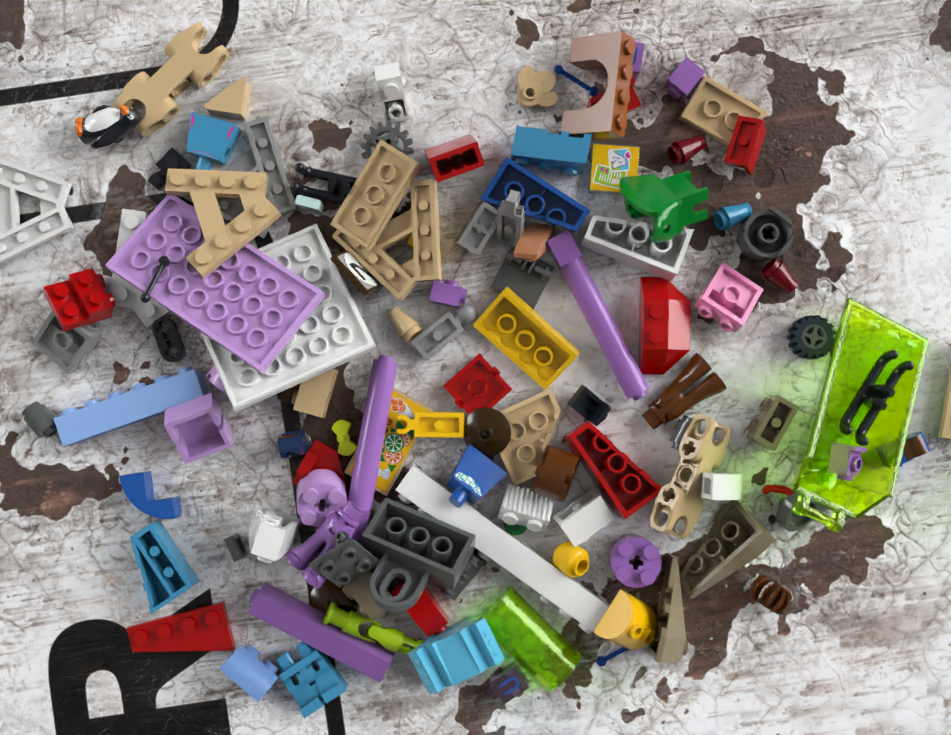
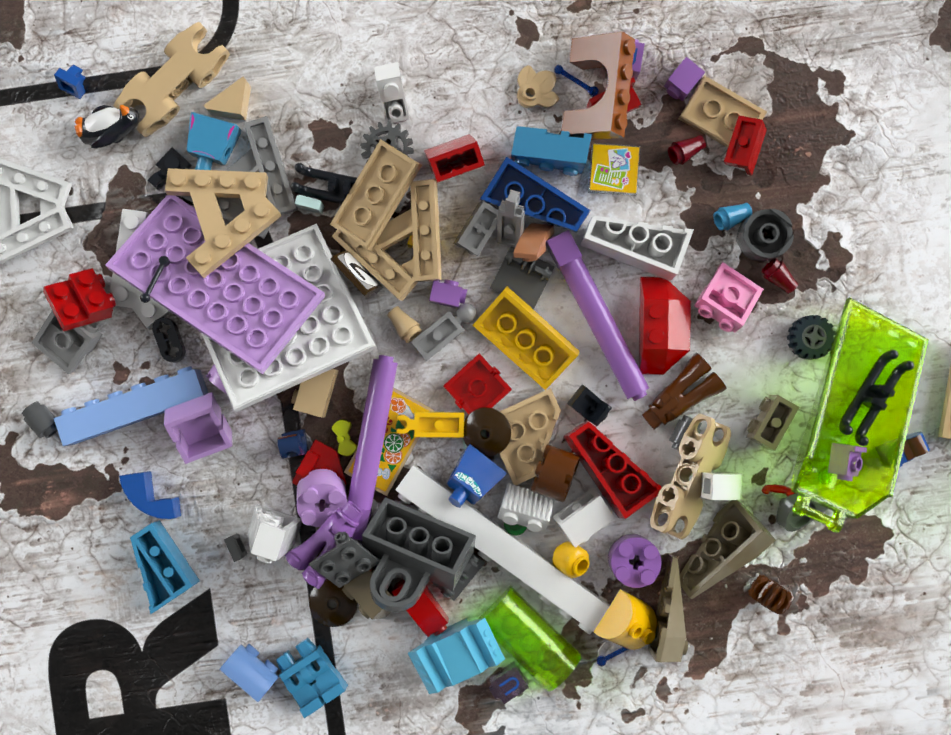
(71, 81): none -> blue tile
(191, 630): red wing -> none
(307, 626): medium lavender brick -> none
(389, 638): lime piece -> none
(666, 200): green piece -> none

